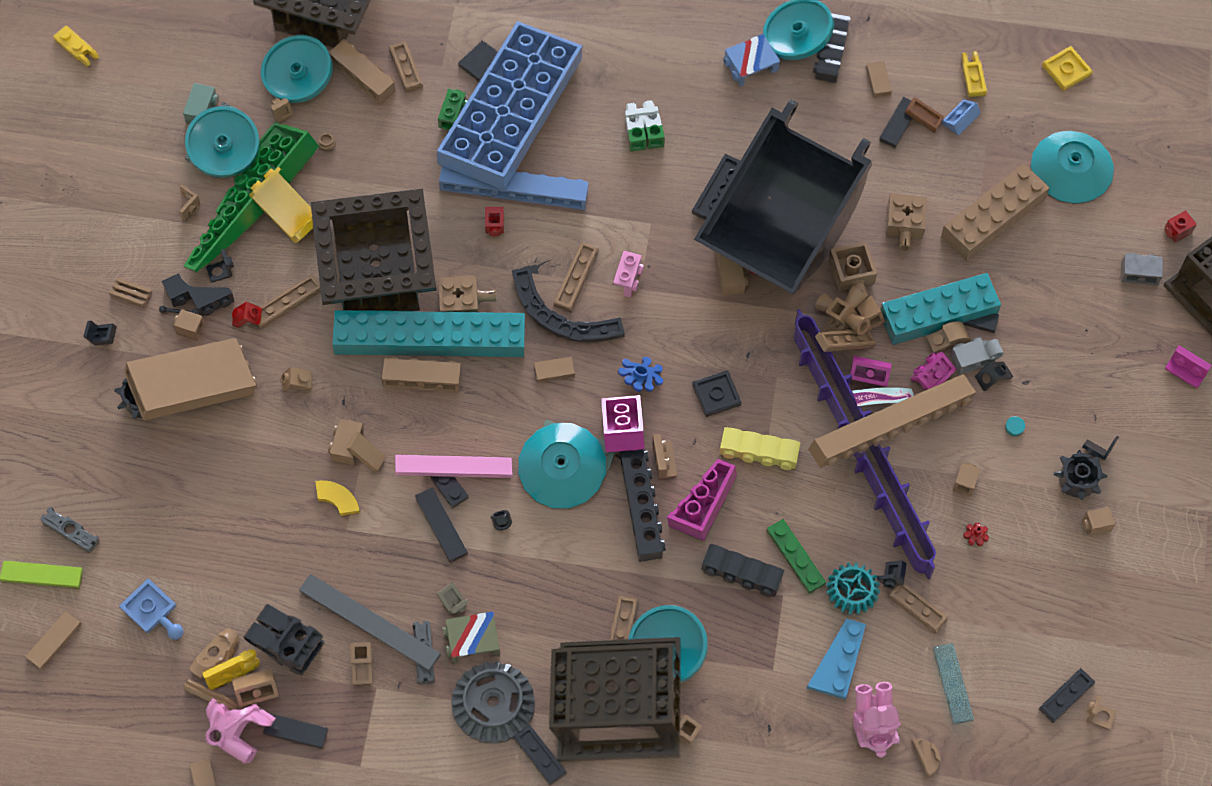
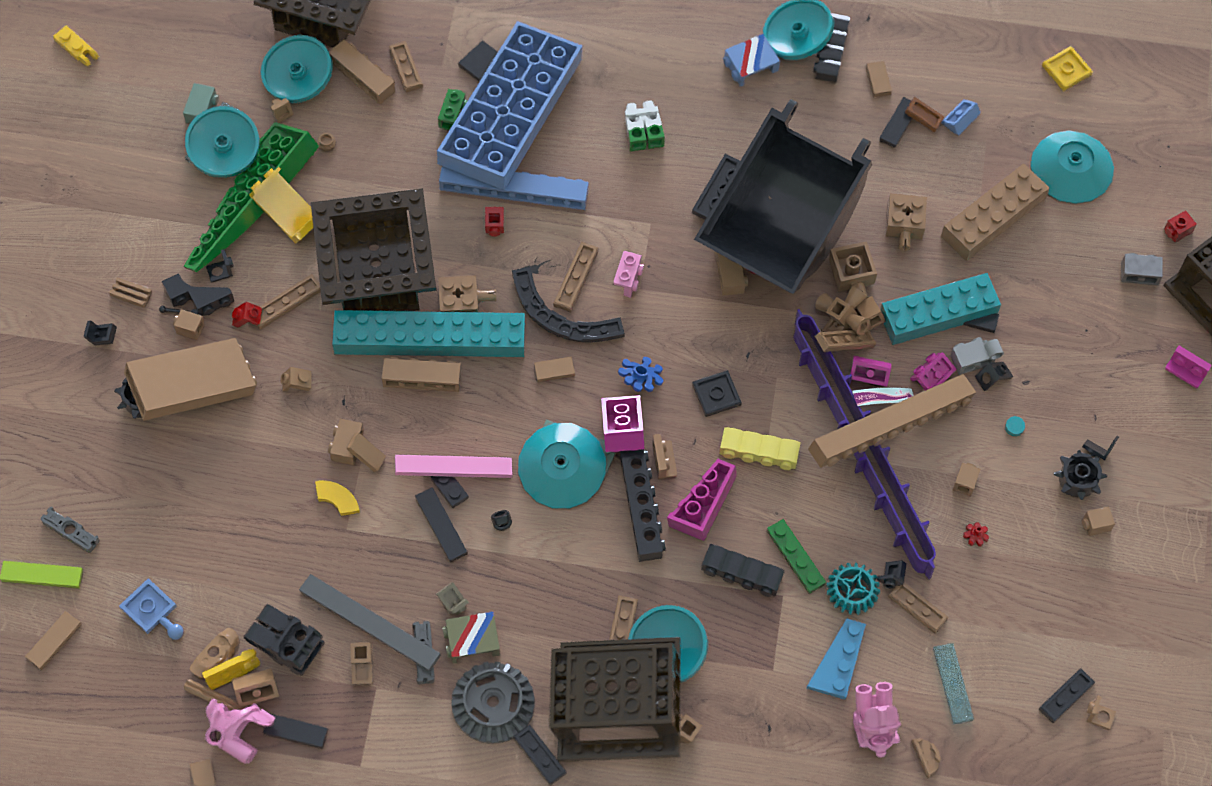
(191, 206): medium nougat bracket -> none
(948, 337): medium nougat brick -> none
(973, 75): yellow hinge -> none

